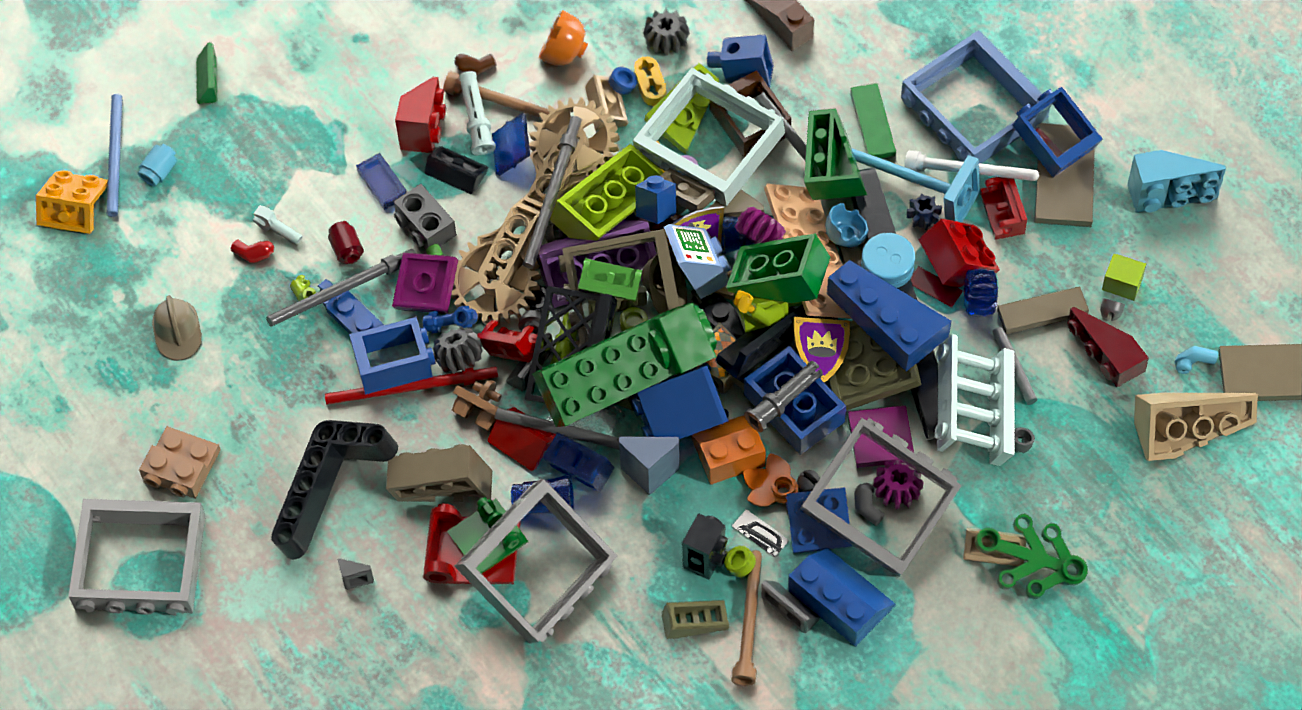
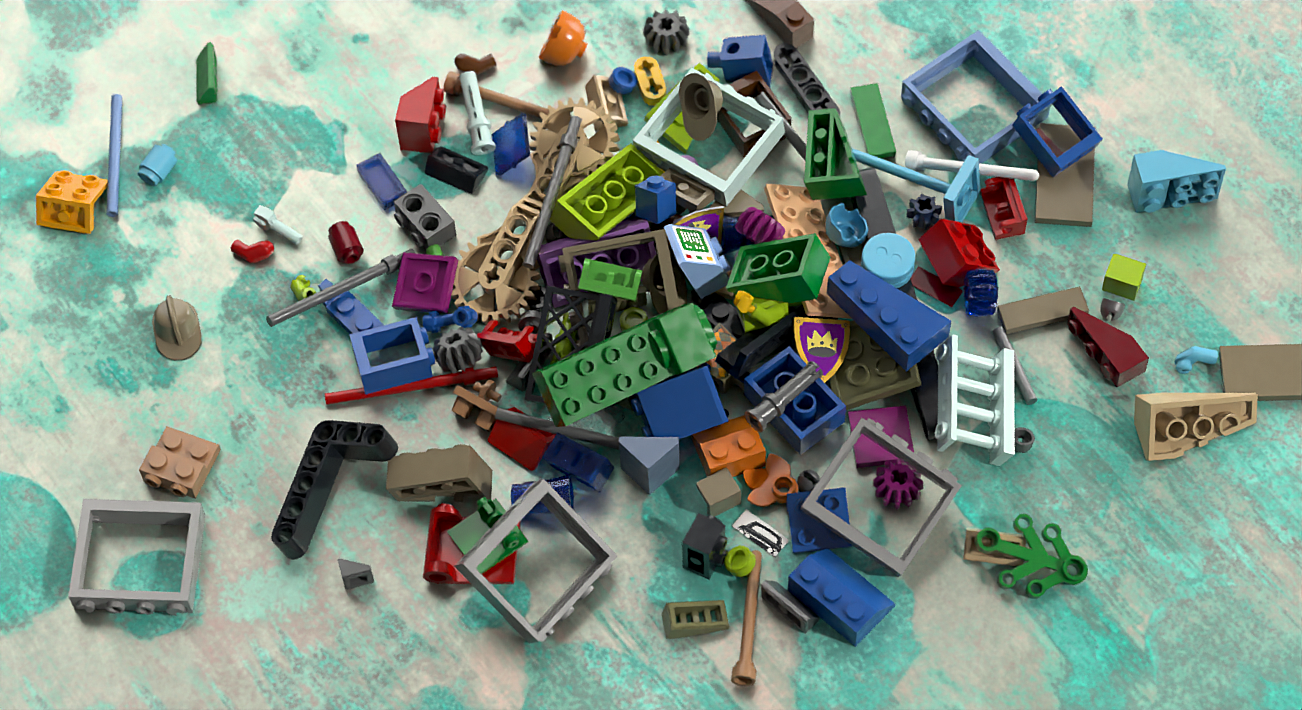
(699, 104): none -> dark tan piece
(719, 492): none -> dark tan panel
(801, 88): none -> black beam
(863, 503): dark grey arm -> none

